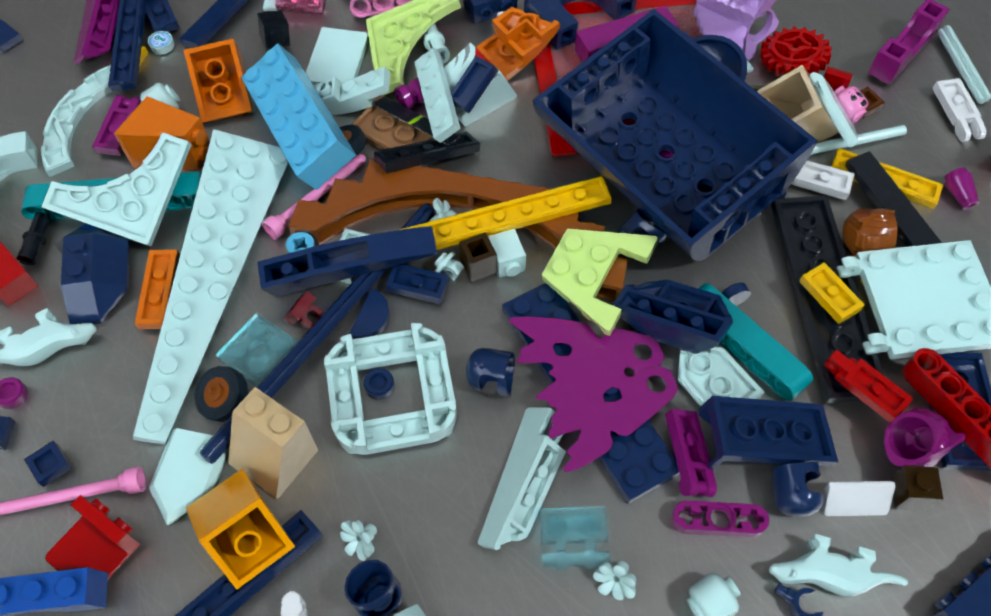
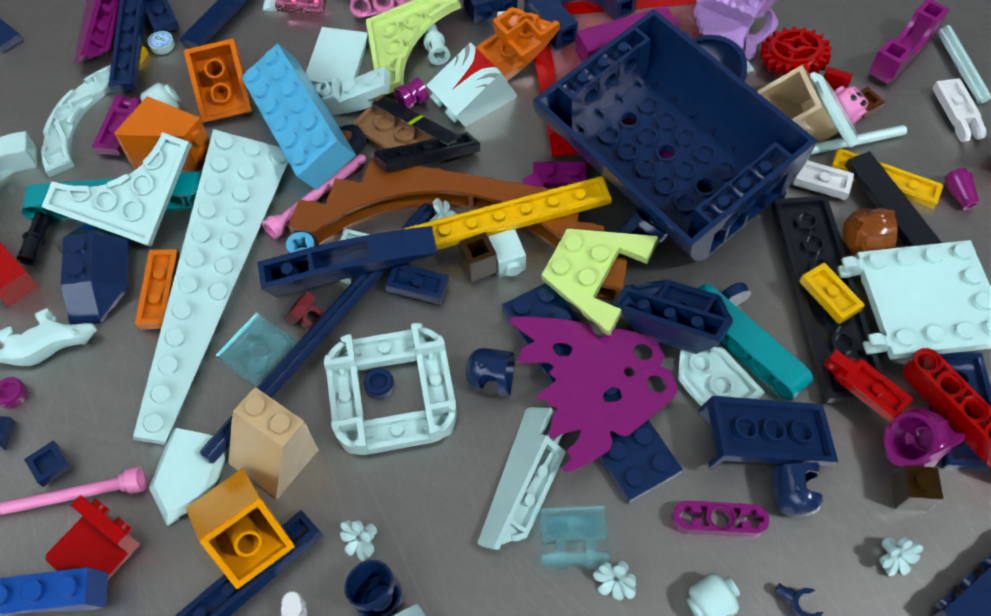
(219, 393): black wheel -> none
(273, 28): black brick -> none
(372, 317): dark blue tile -> none
(437, 95): light aqua plate -> none
(449, 265): light aqua plate -> none
(473, 84): dark blue tile -> none
(556, 174): none -> magenta hinge
(690, 453): magenta plate -> none
(834, 570): light aqua animal -> none
(857, 498): white slope -> none
(900, 555): none -> light aqua plant

